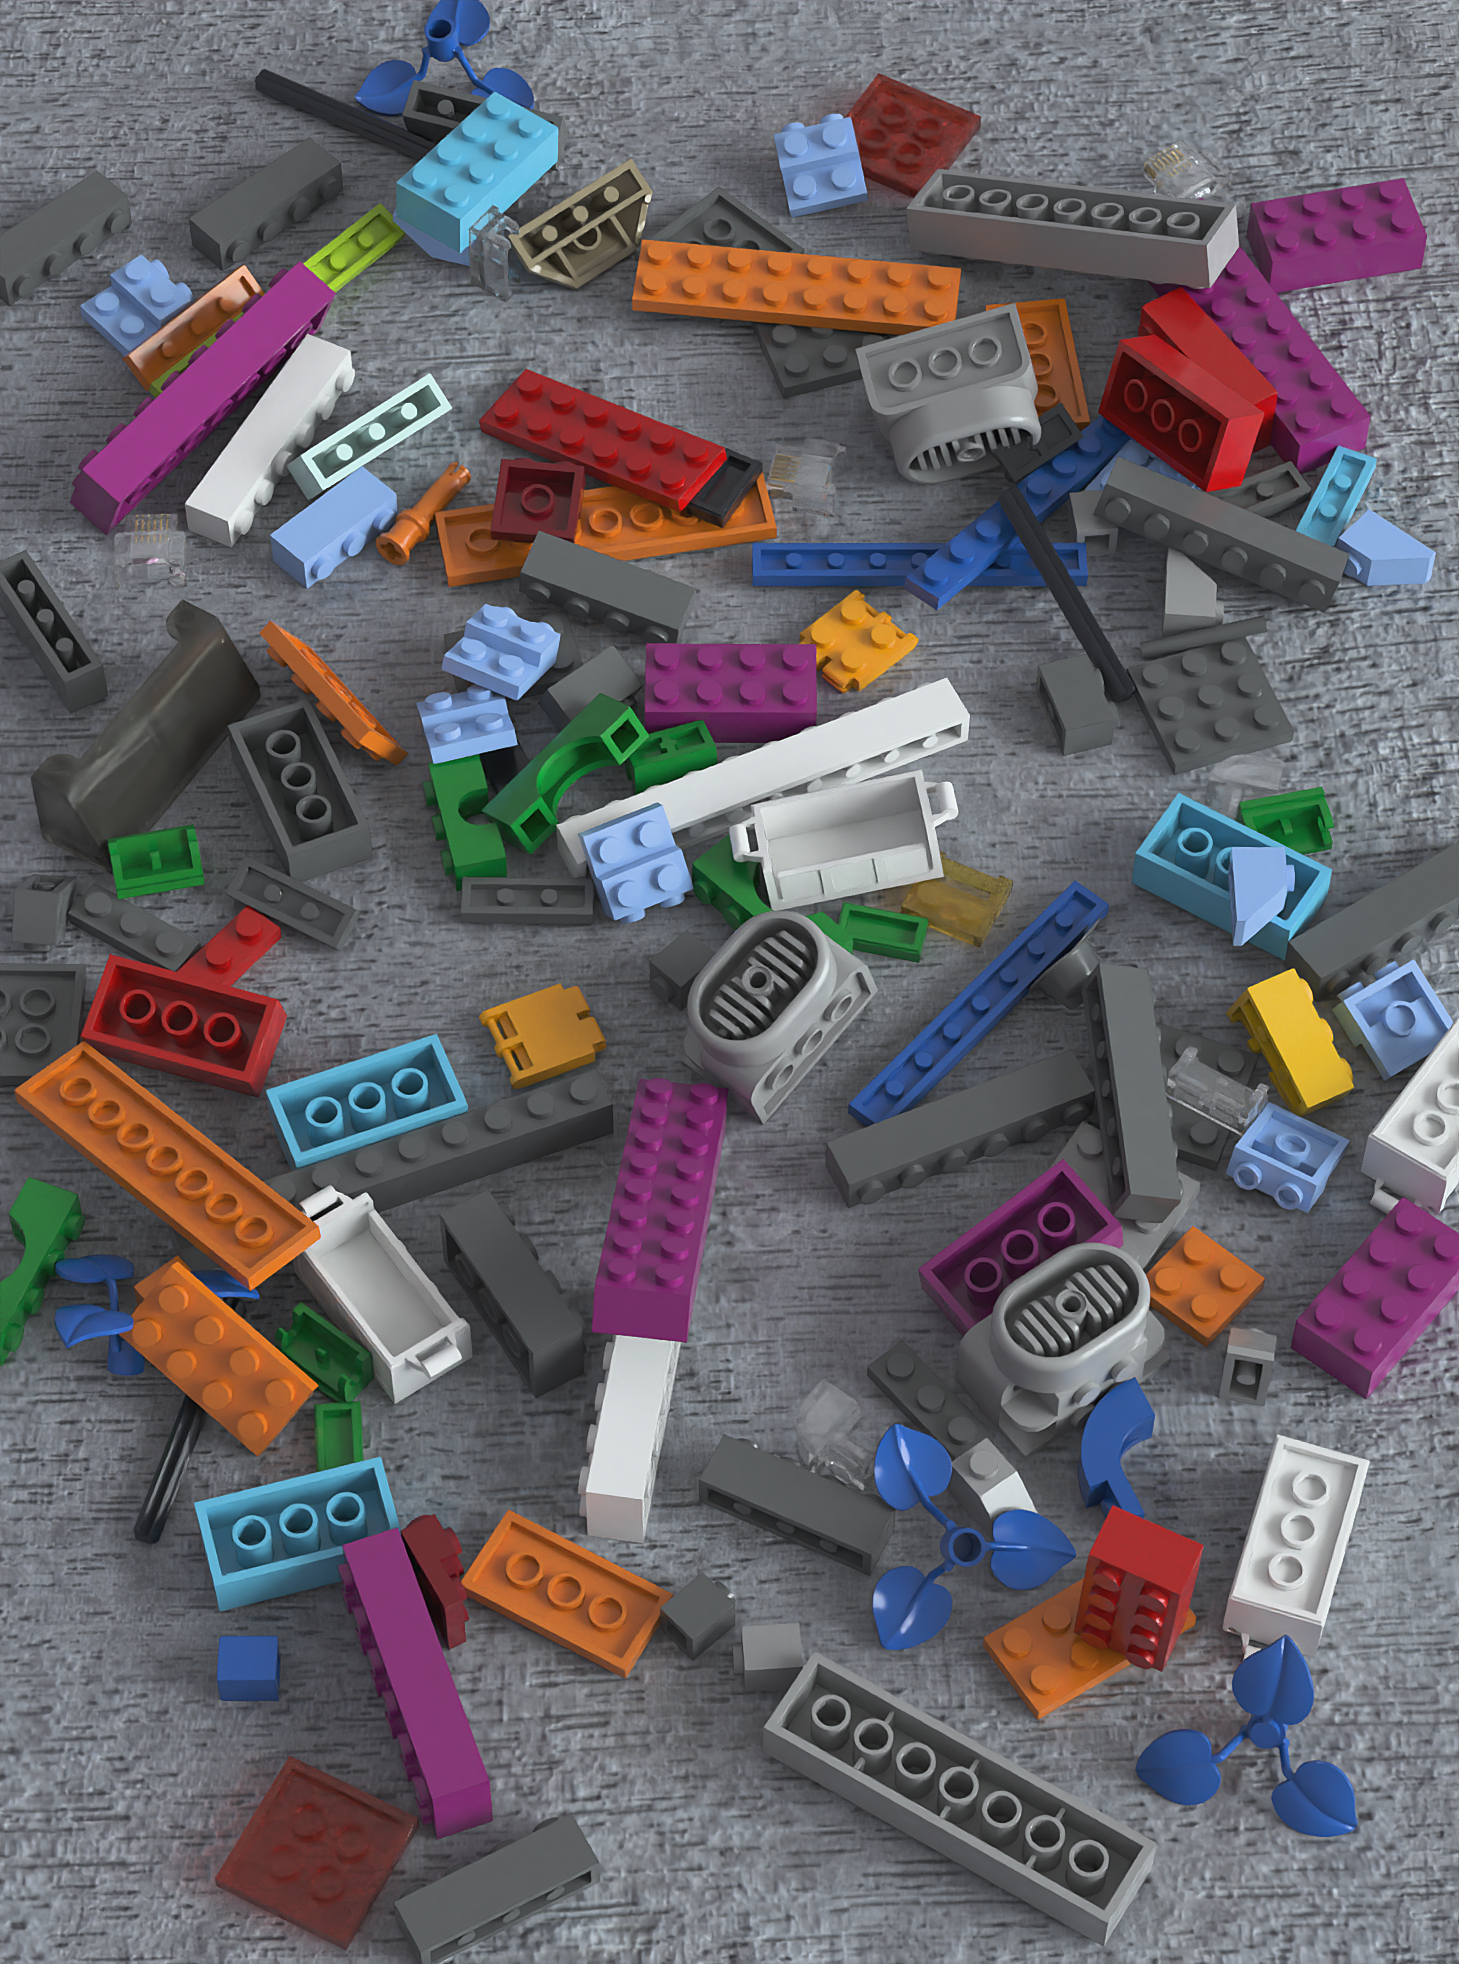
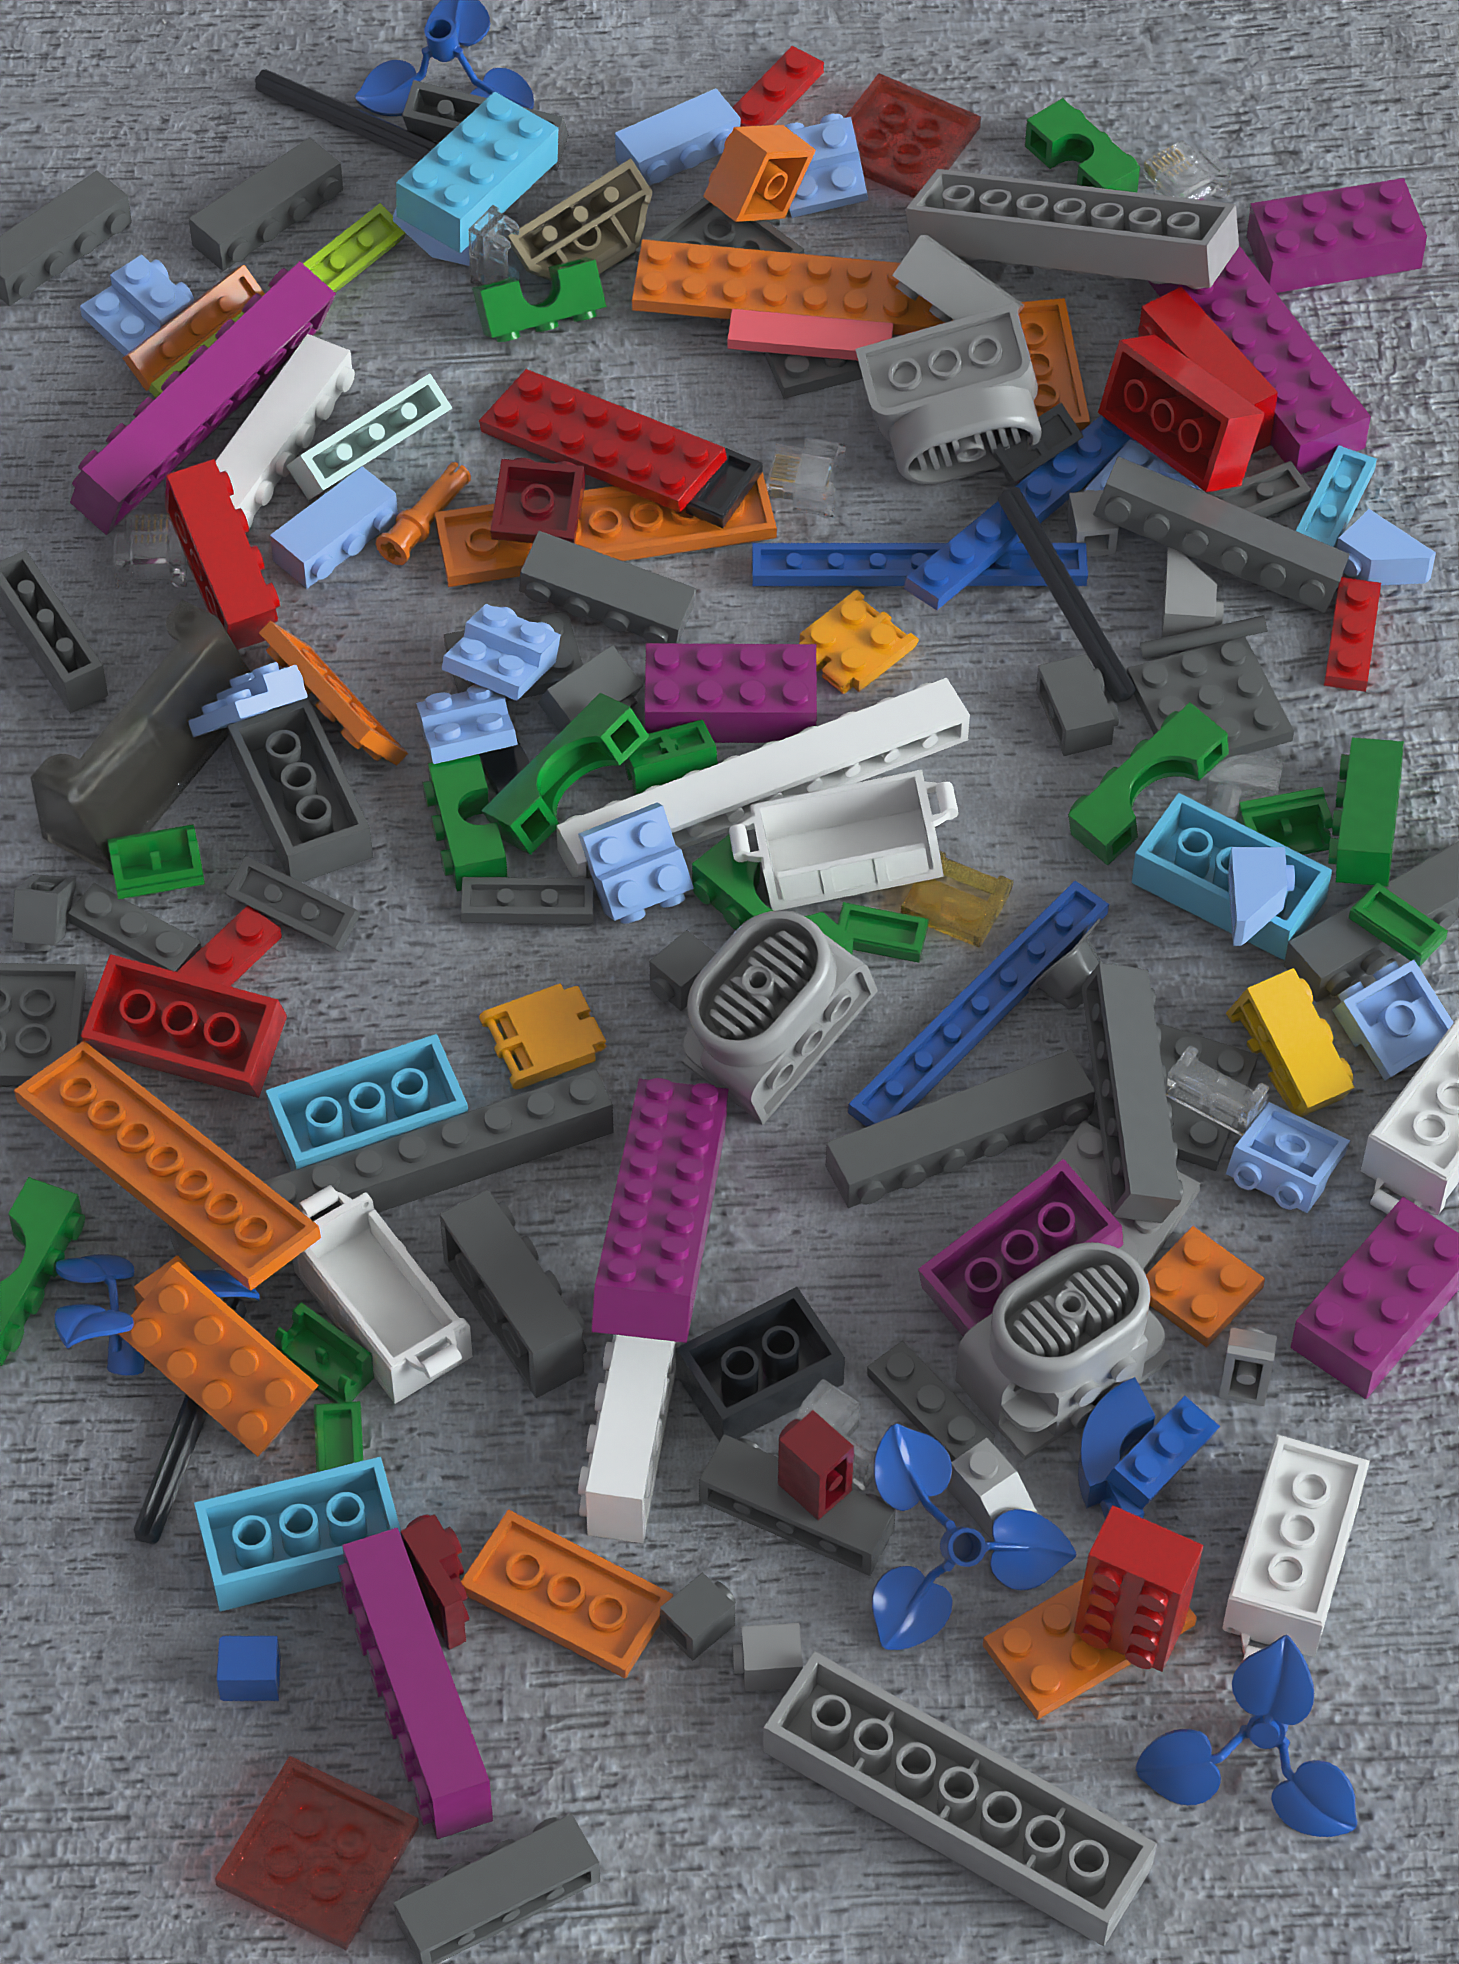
(219, 551): none -> red brick
(250, 696): none -> light blue plate
(574, 294): none -> green arch
(677, 137): none -> light blue brick
(759, 173): none -> orange brick
(759, 1365): none -> black brick
(779, 88): none -> red plate
(803, 334): none -> coral tile
(815, 1464): none -> dark red brick
(948, 282): none -> light grey slope
(1065, 134): none -> green arch
(1162, 1452): none -> blue plate
(1183, 747): none -> green arch
(1352, 634): none -> red plate
(1368, 811): none -> green brick
(1398, 924): none -> green tile

